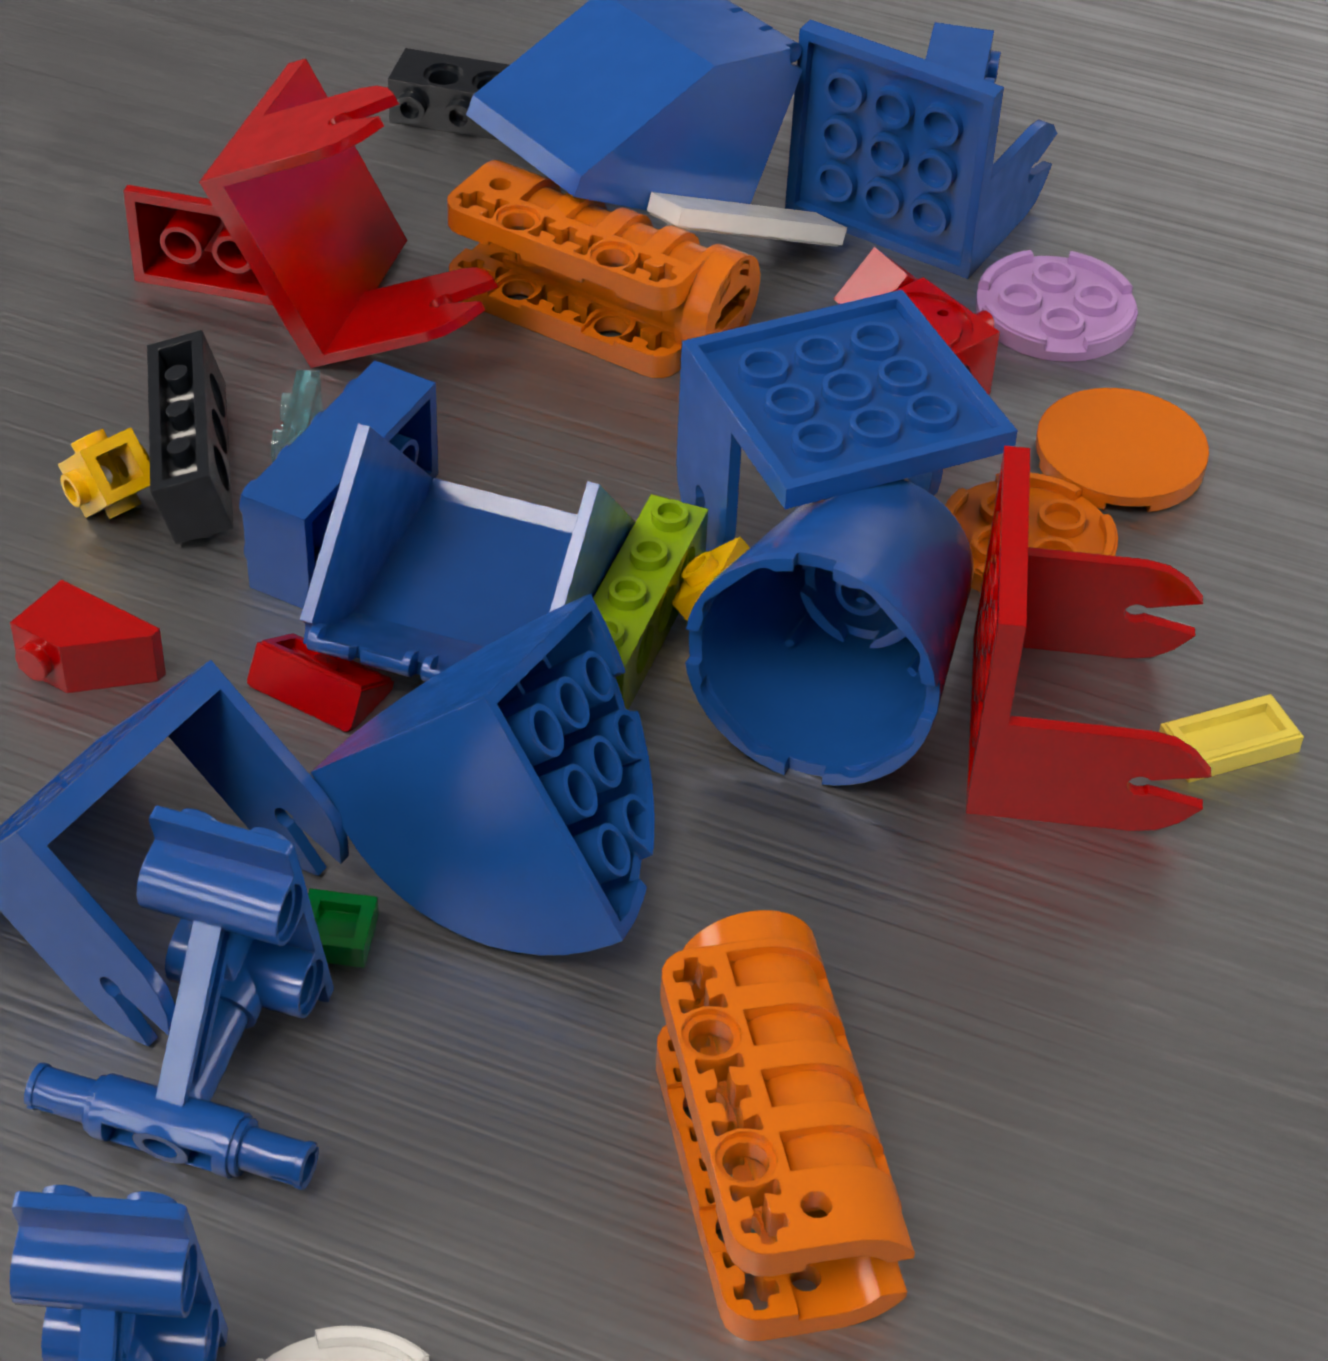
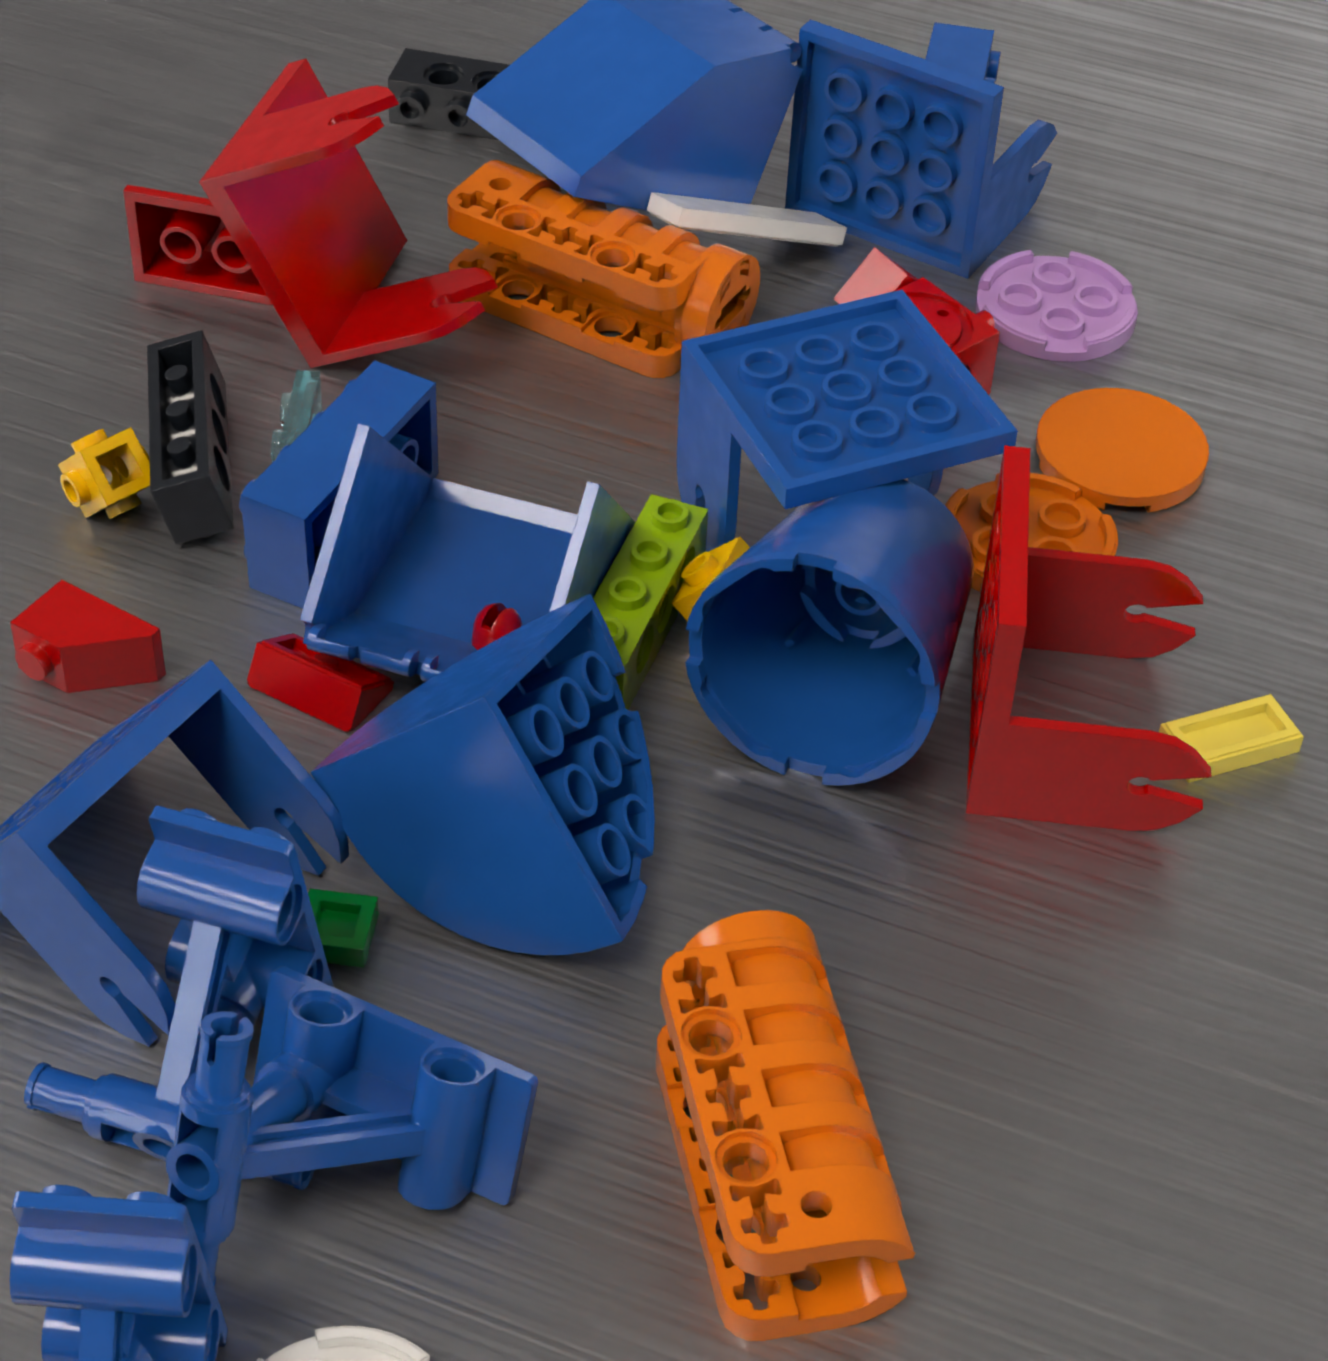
(341, 1090): none -> blue plate
(493, 623): none -> red hinge

